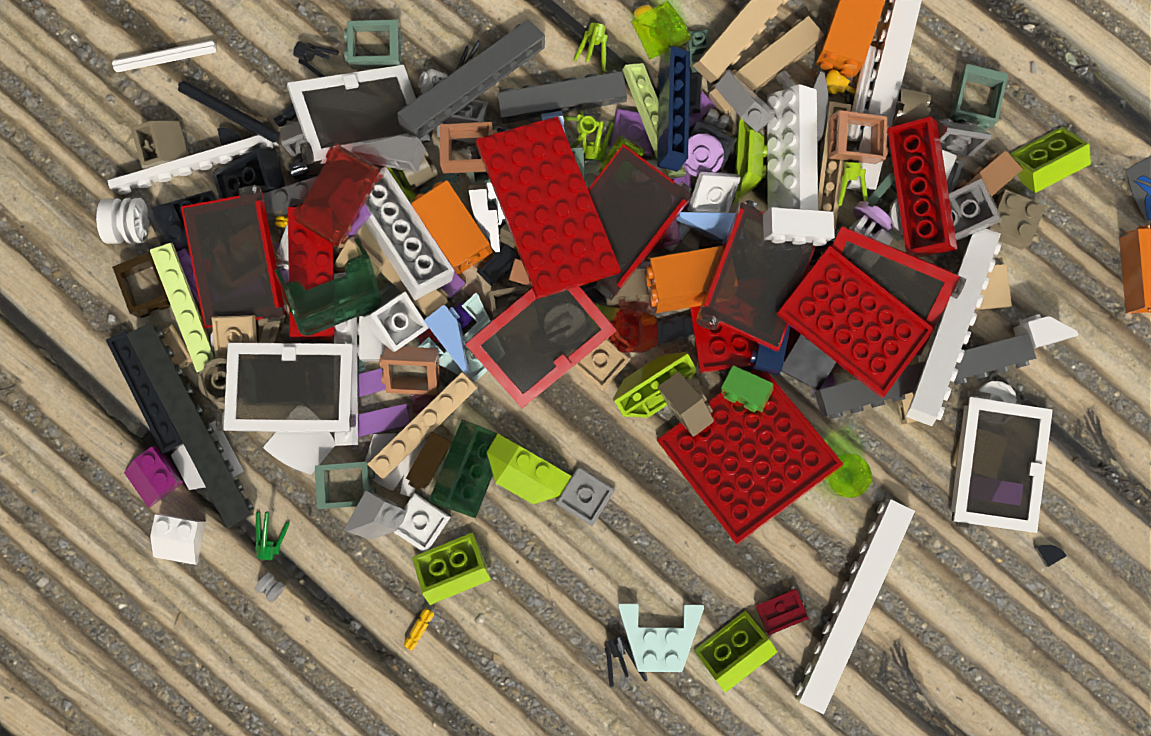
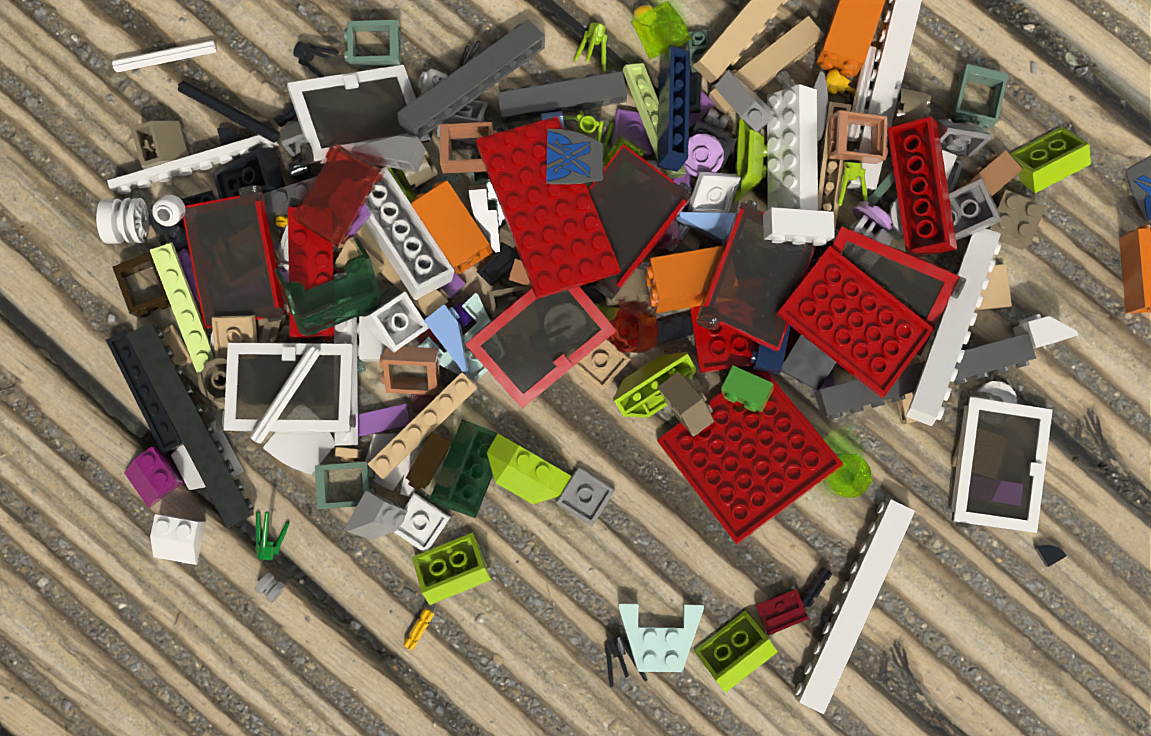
(168, 210): none -> white head
(285, 394): none -> white axle
(348, 454): none -> tan plate
(369, 383): medium lavender tile -> none
(573, 158): none -> sticker
(816, 587): none -> black axle

